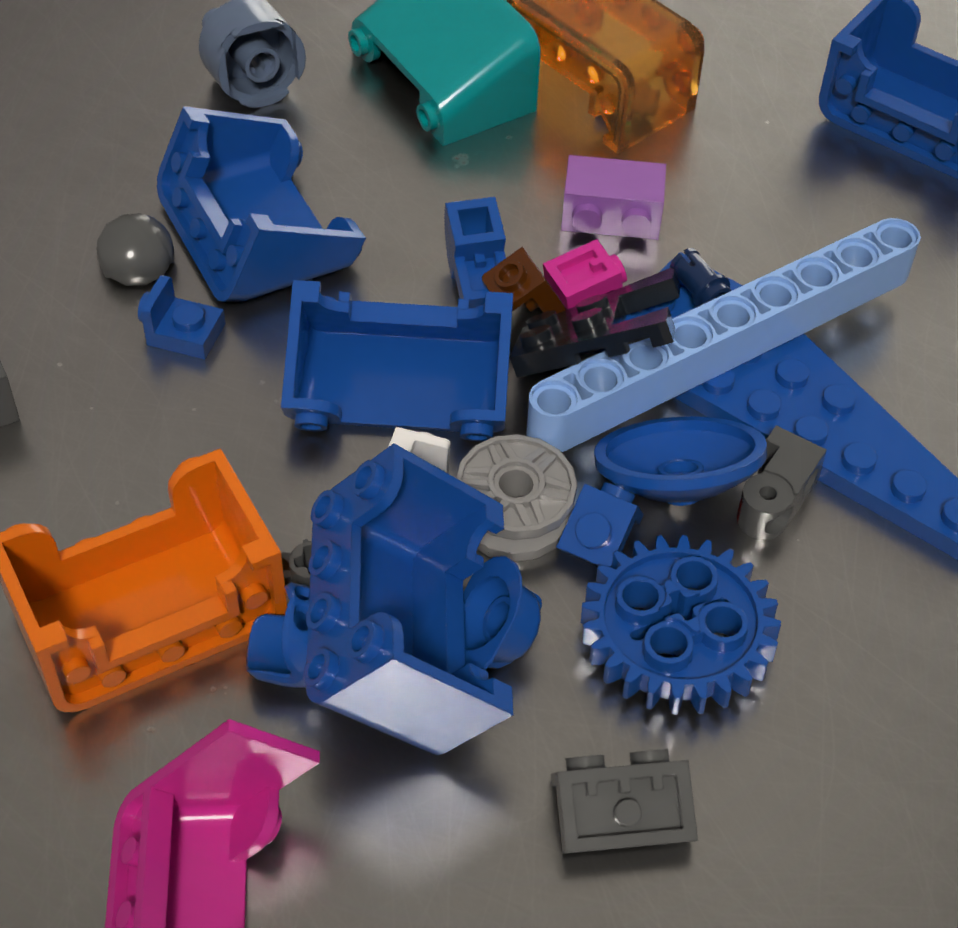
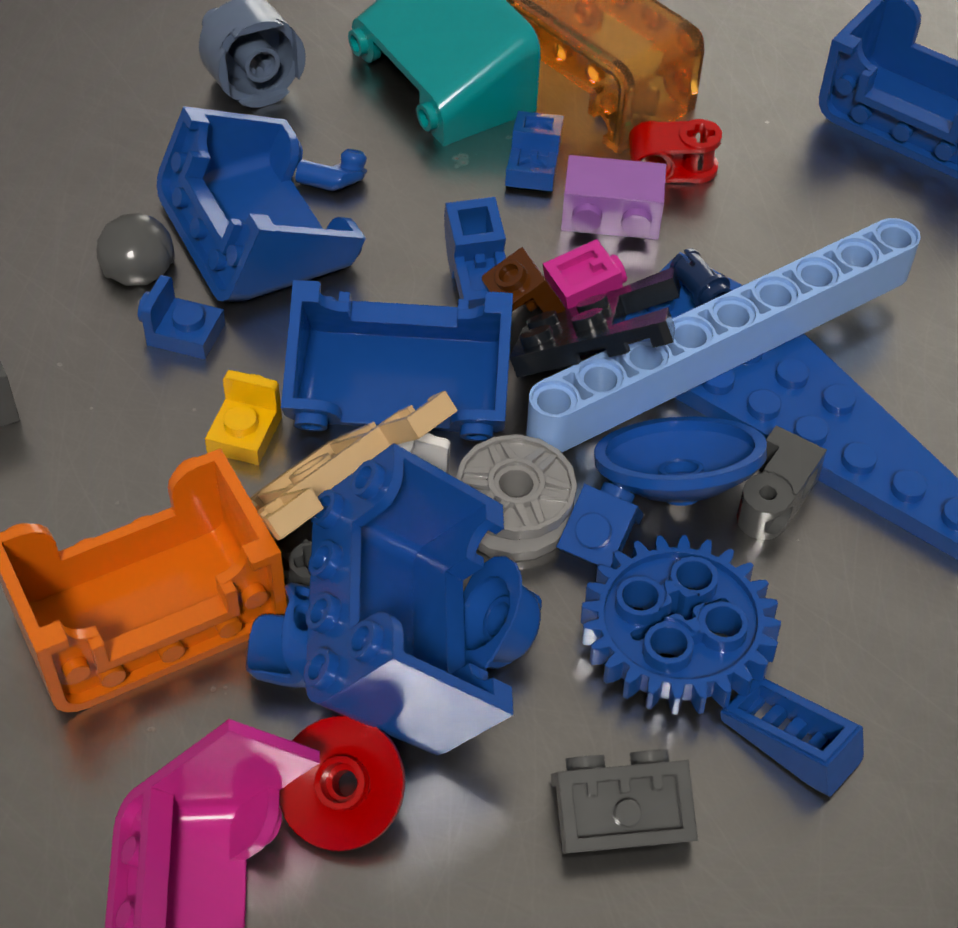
(246, 417): none -> yellow bracket
(294, 494): none -> tan wing
(314, 801): none -> red dish
(336, 176): none -> blue arm
(534, 151): none -> blue slope
(678, 148): none -> red piece
(822, 761): none -> blue slope

